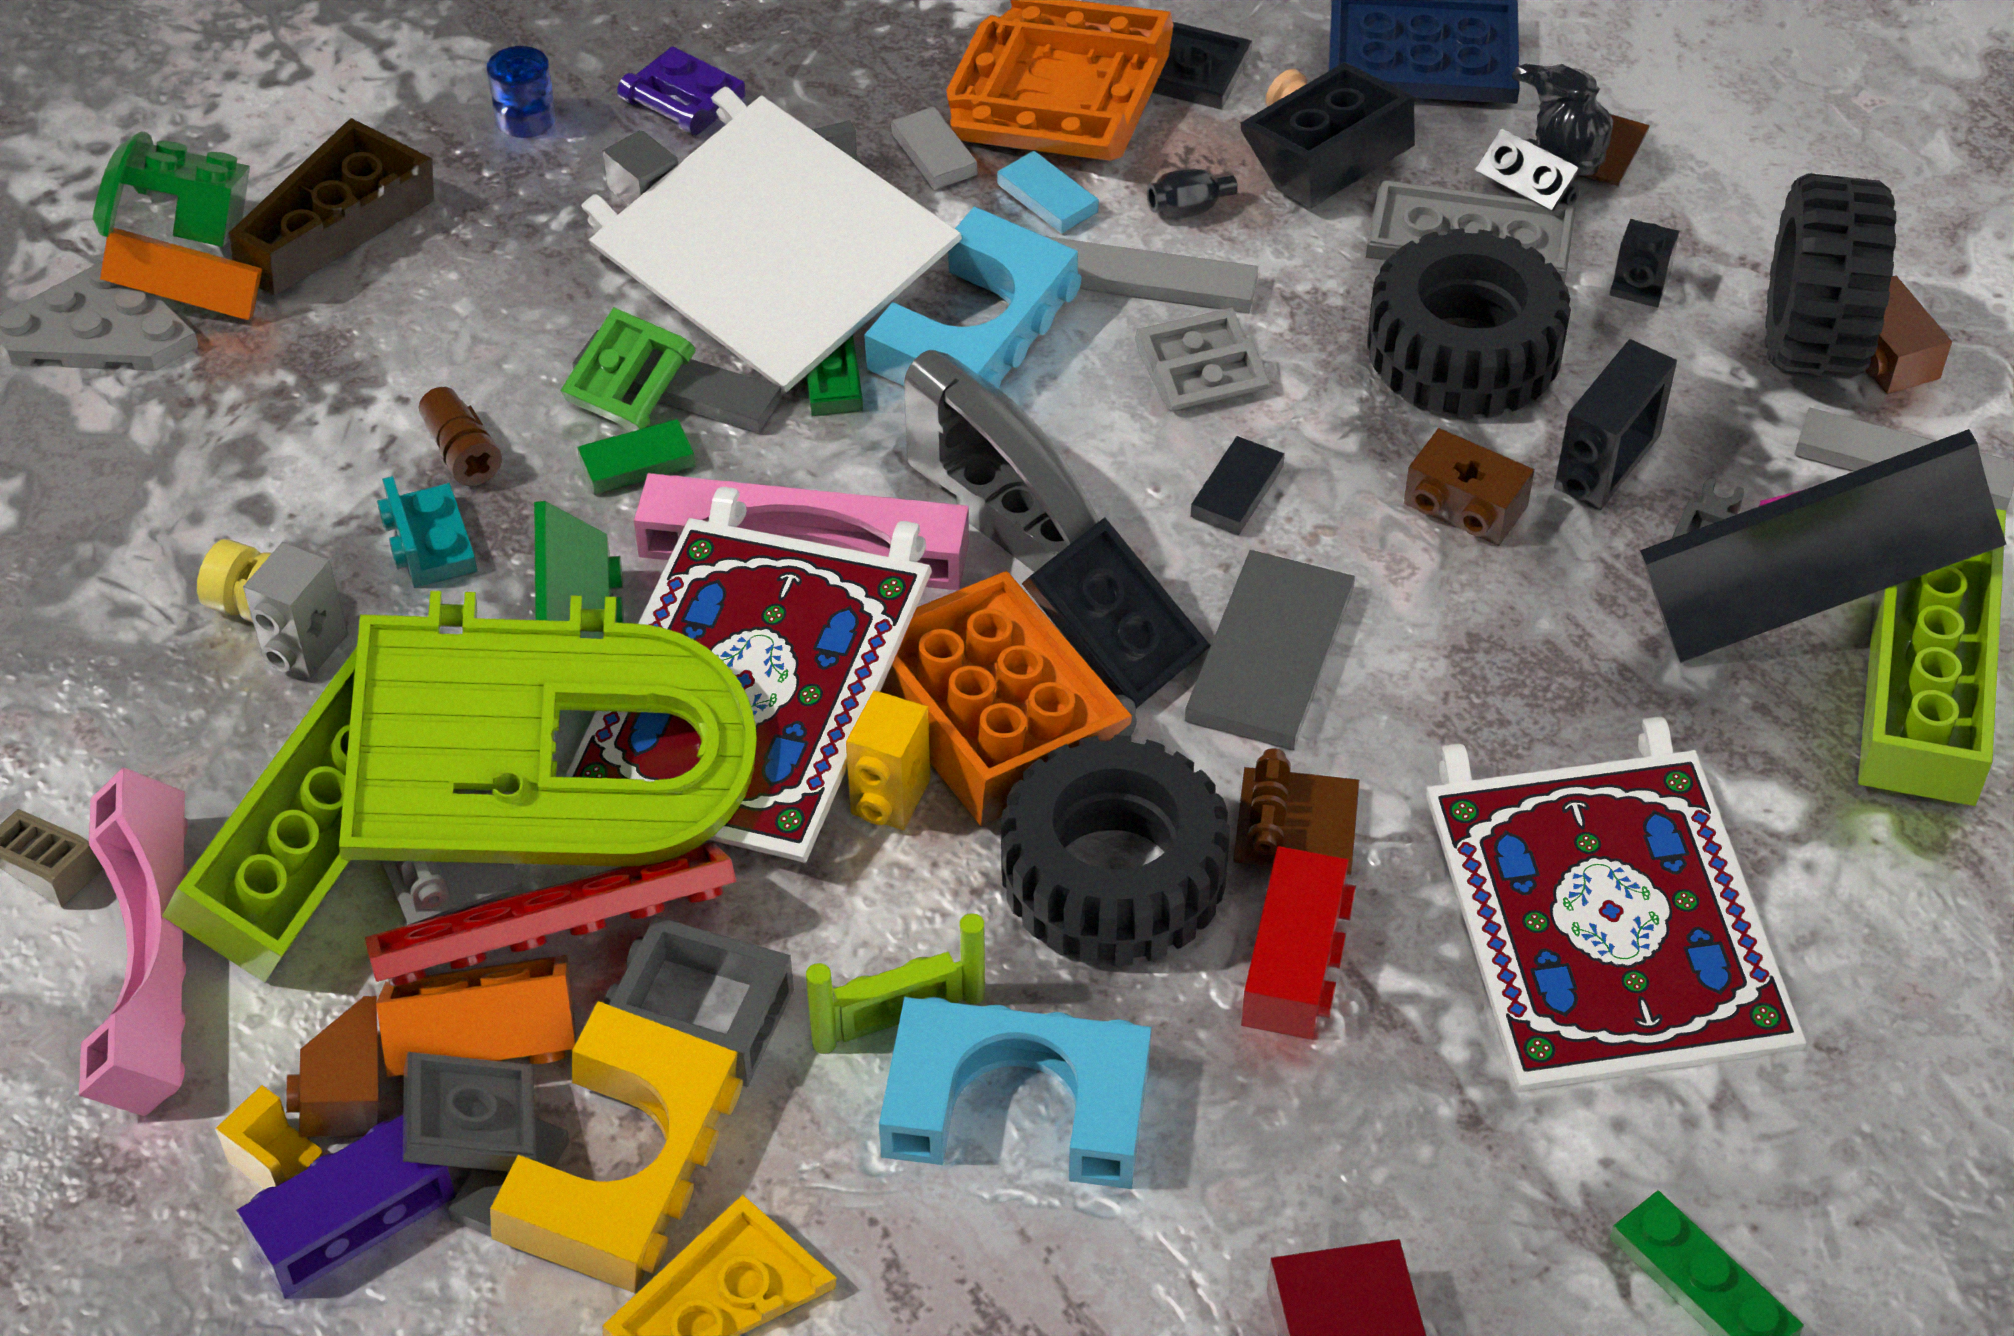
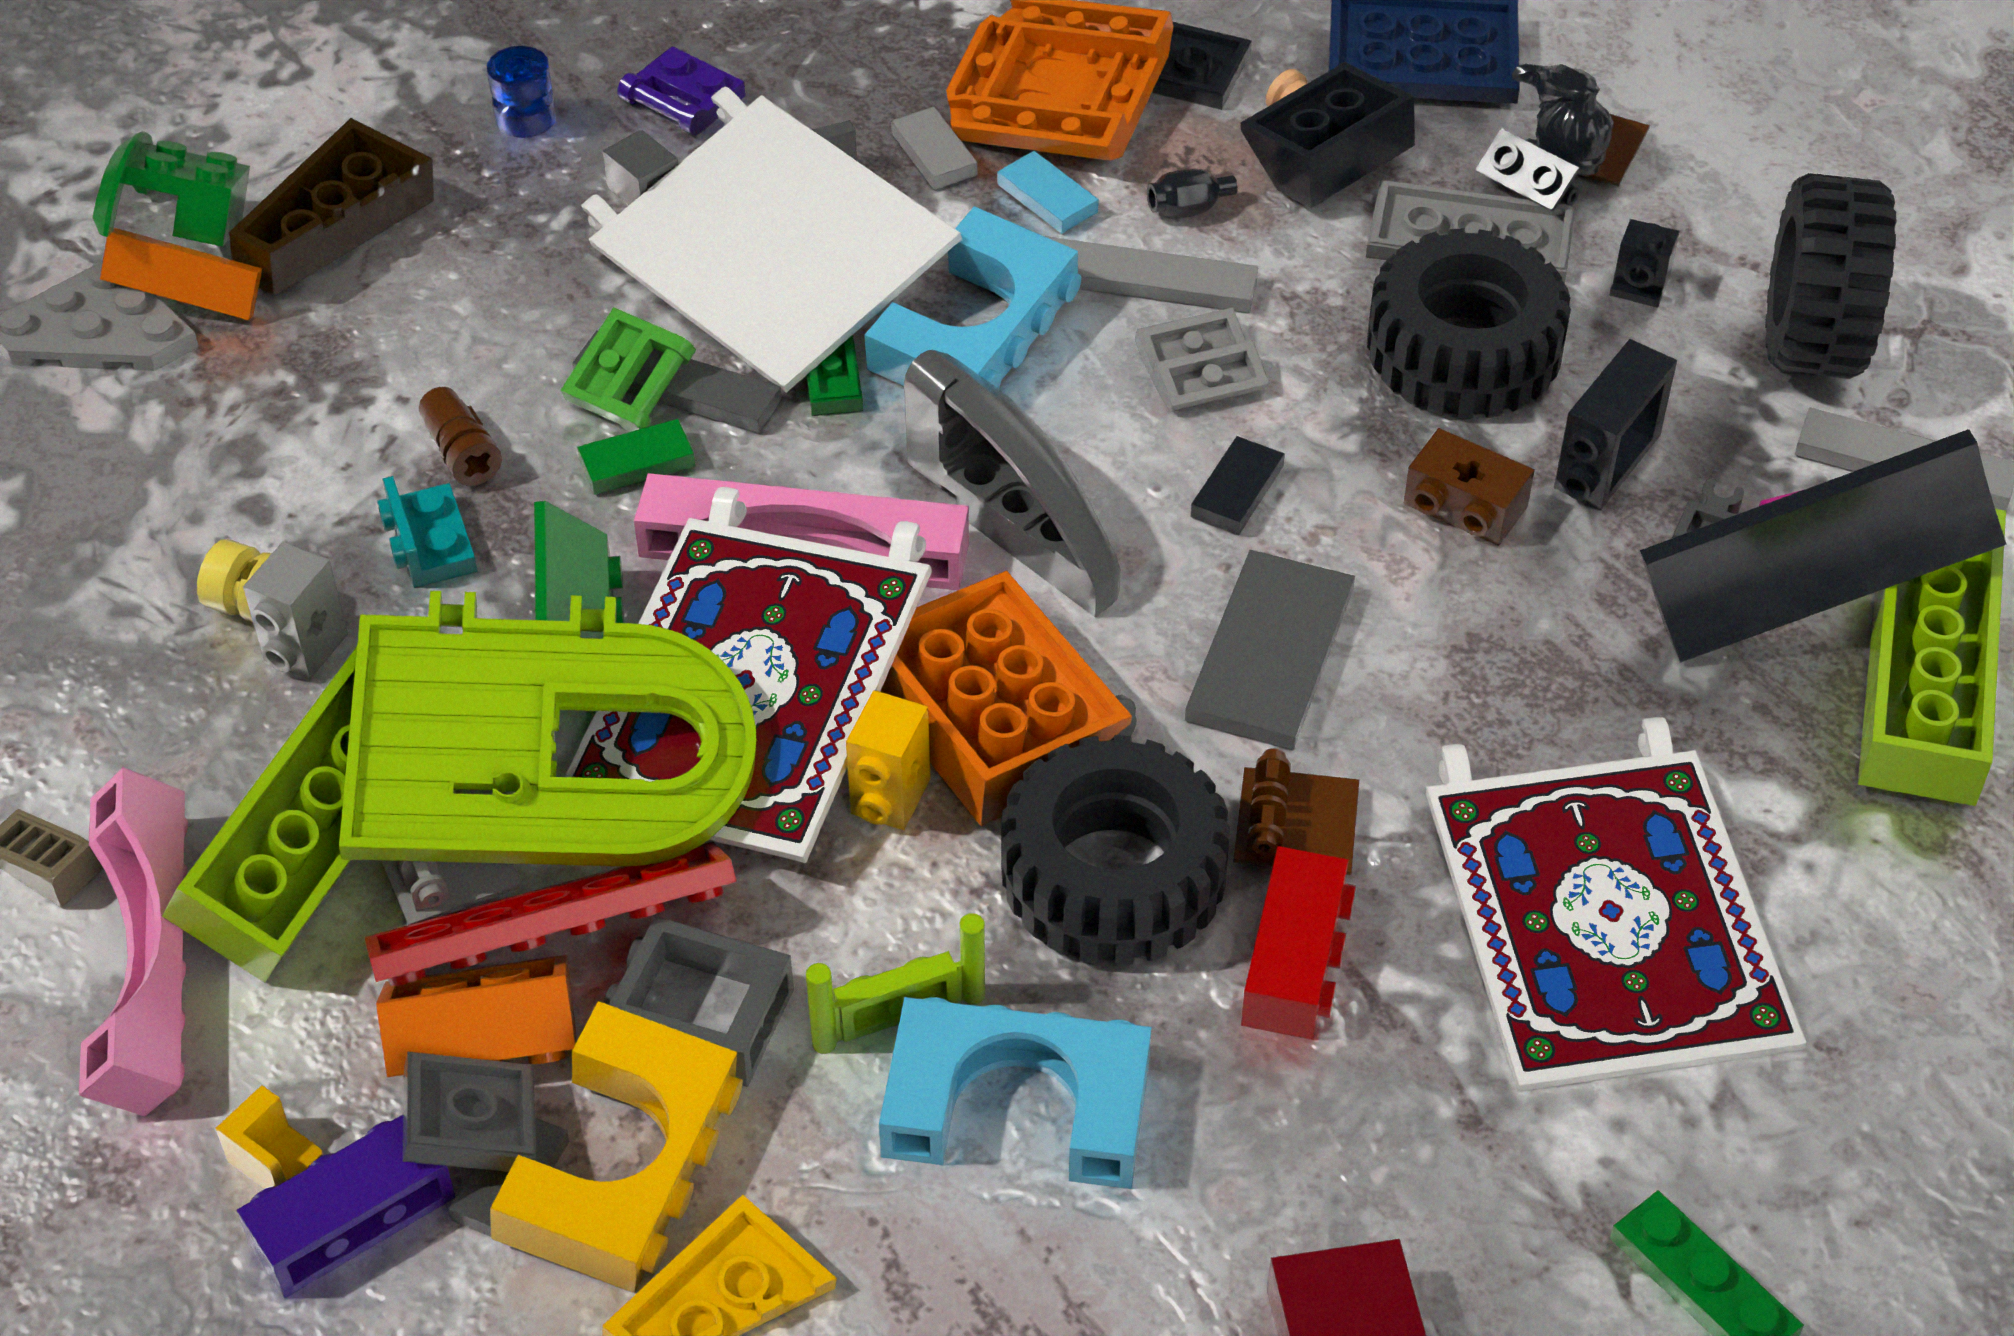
(338, 1076): dark orange slope -> none
(1116, 614): black tile -> none
(1910, 345): dark orange slope -> none

